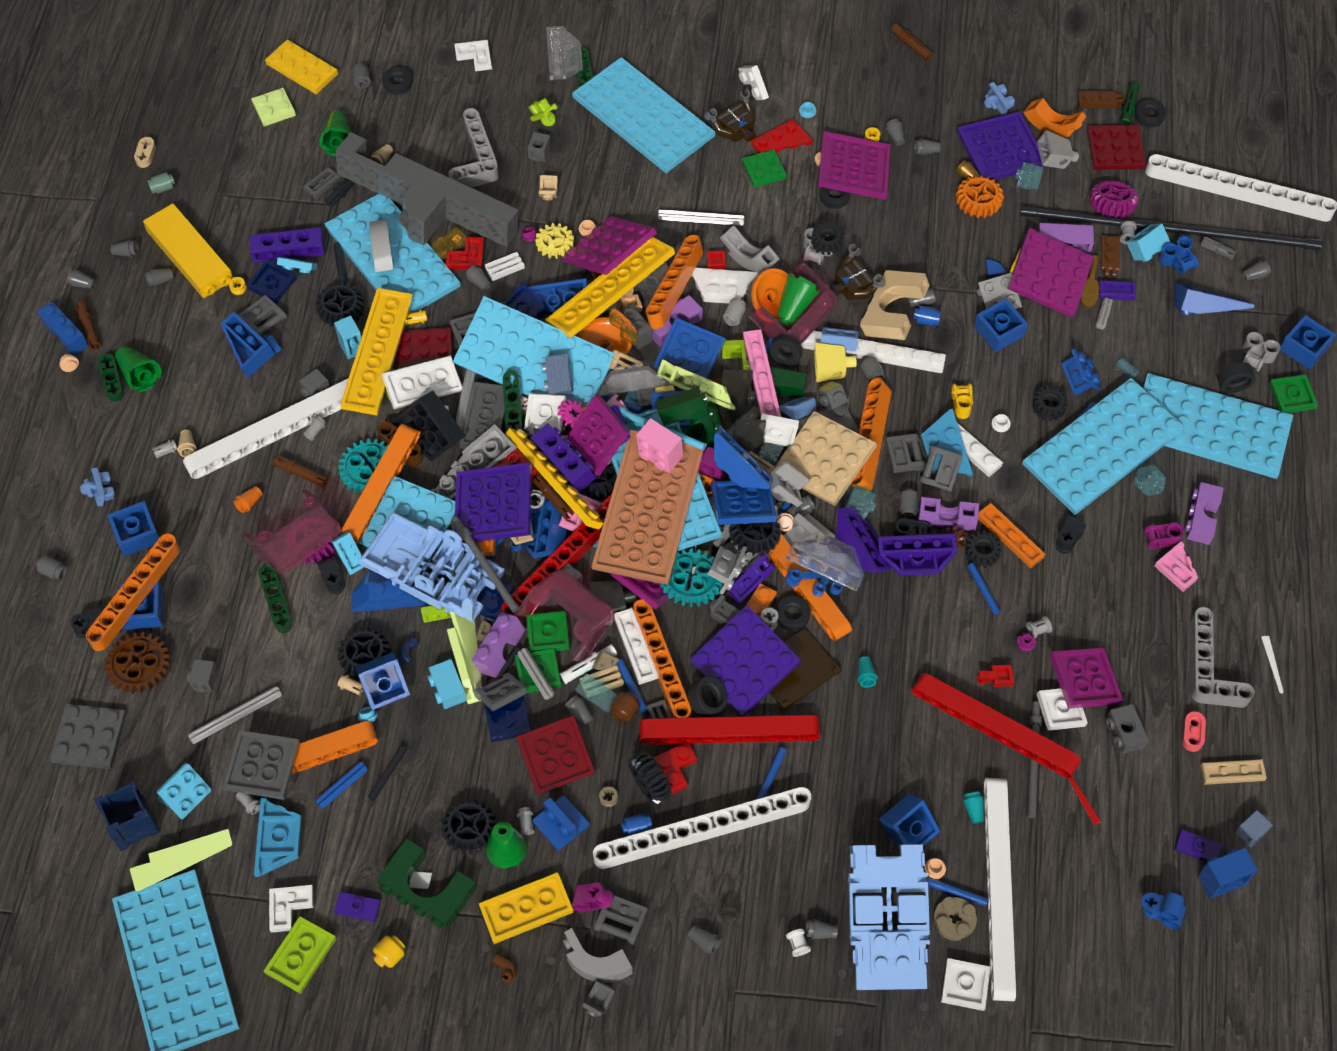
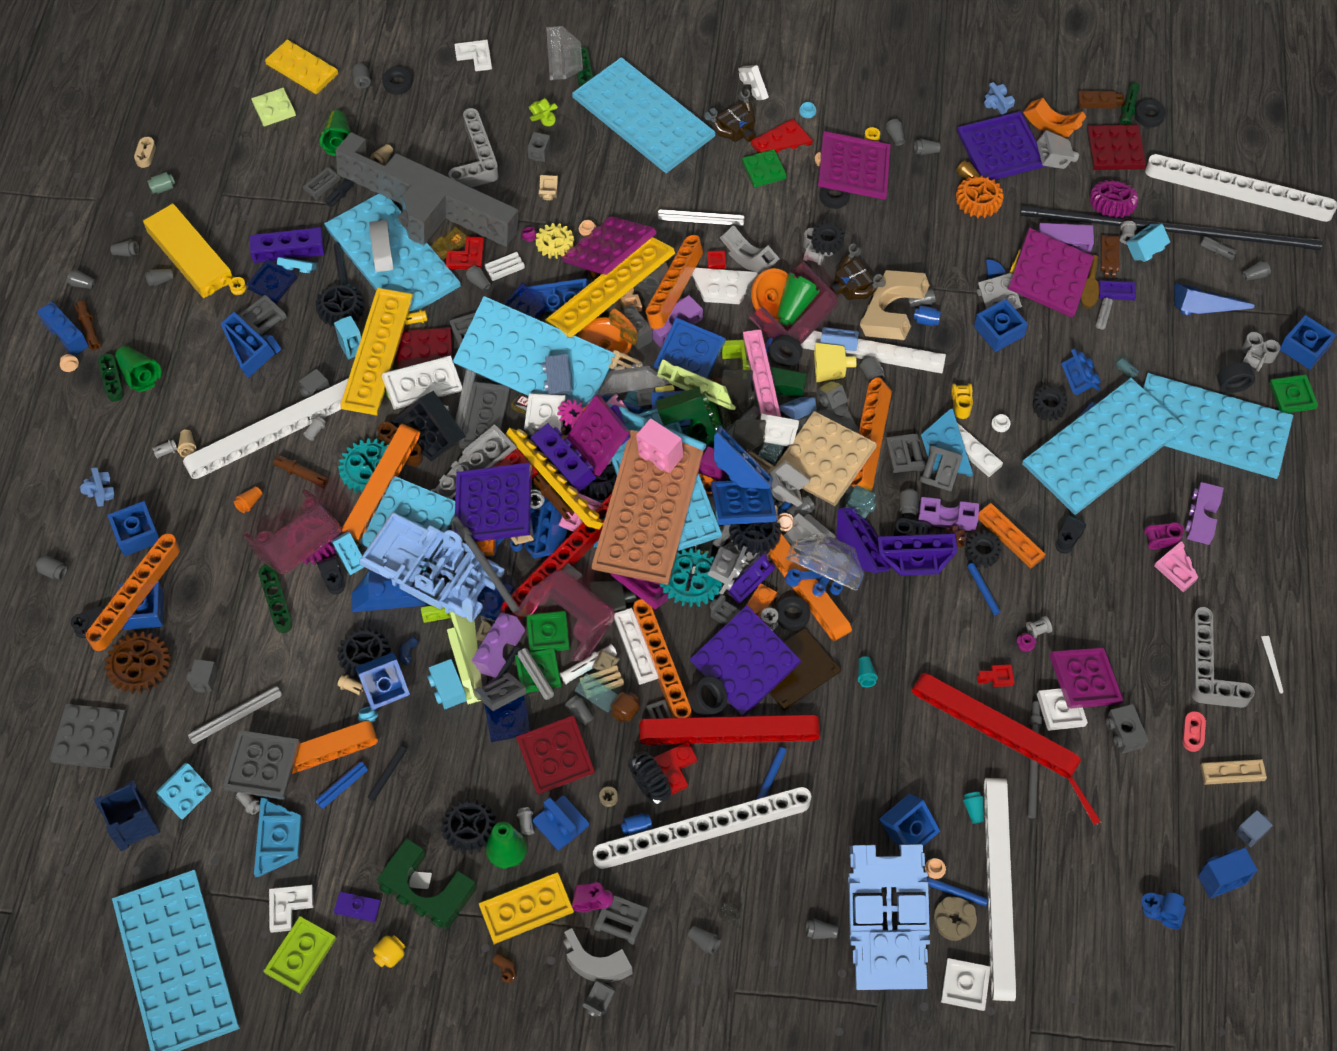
(178, 857): yellowish green wedge -> none
(516, 405): dark green beam -> none
(630, 684): blue bar -> none
(734, 312): light grey brick -> none
(798, 942): white bush -> none
(907, 38): reddish brown pin -> none
(1029, 176): clear light blue brick -> none
(1150, 480): clear light blue brick -> none
(1179, 255): blue piece -> none
(1197, 846): dark purple plate -> none

